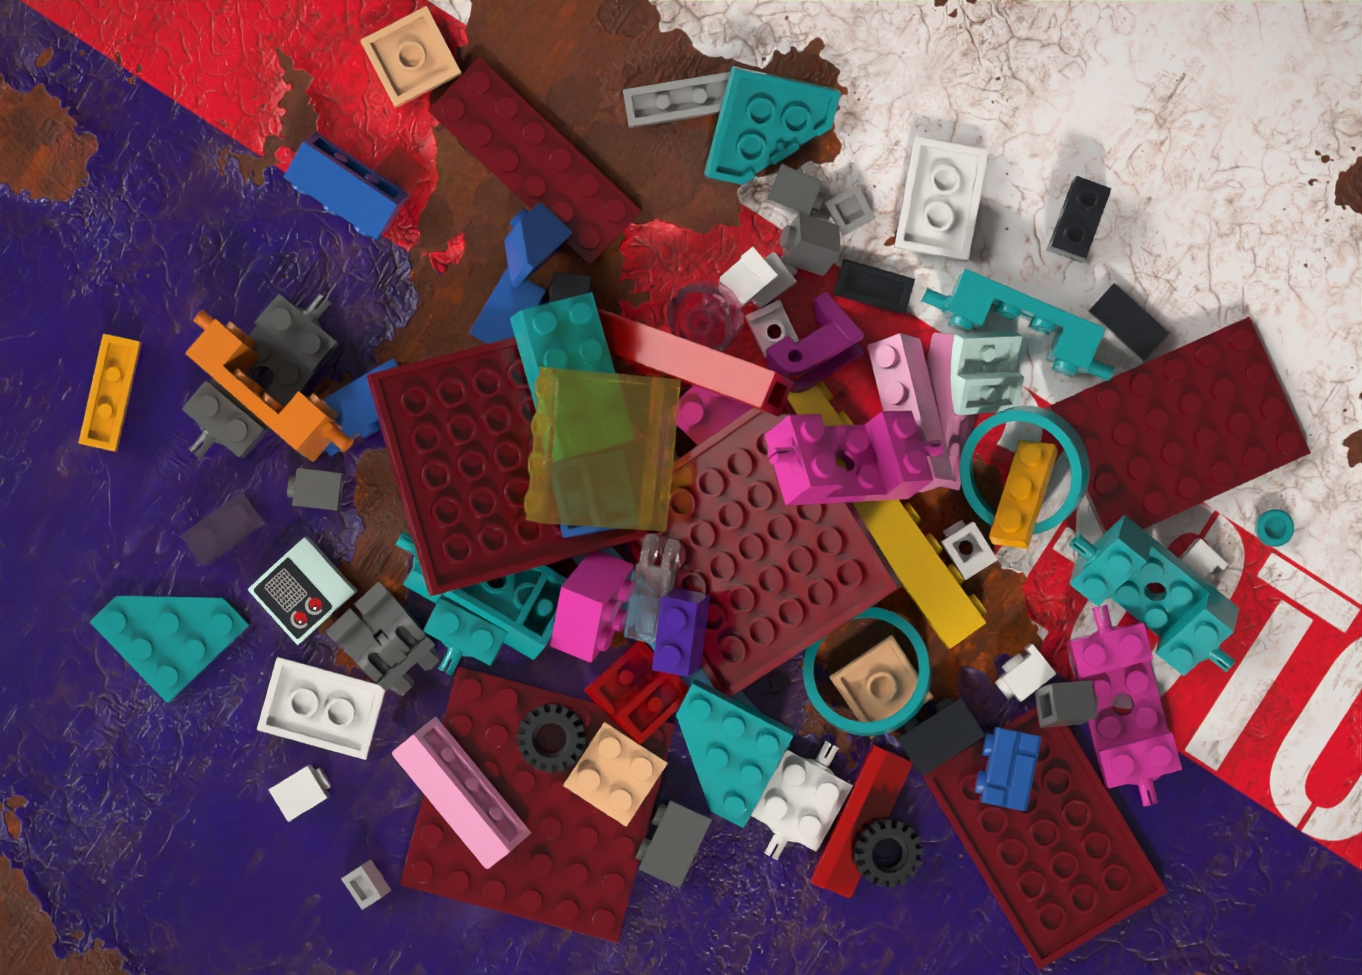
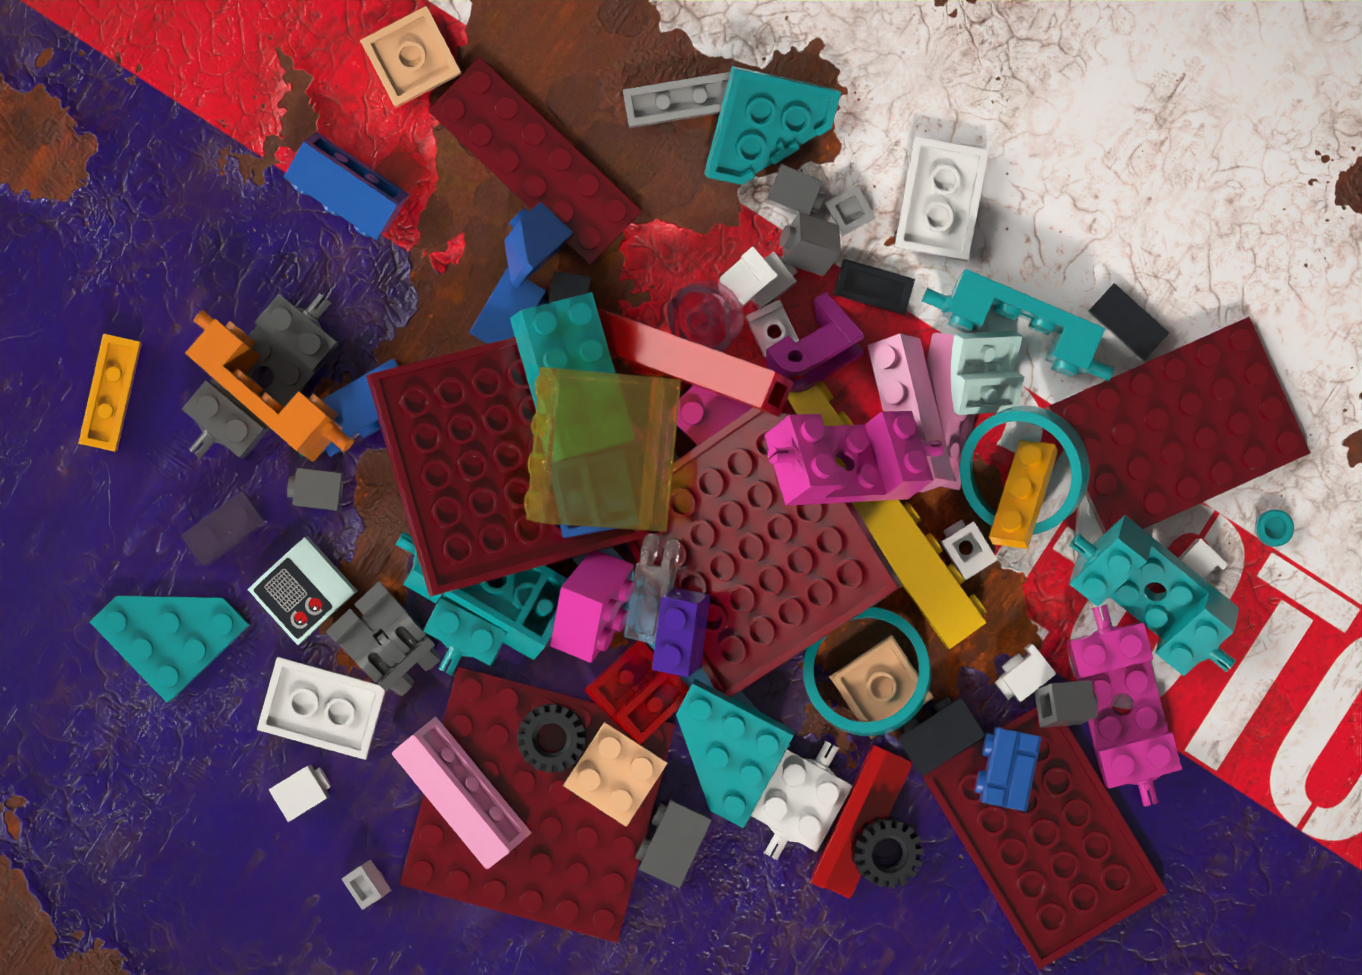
(1079, 219): black brick -> none

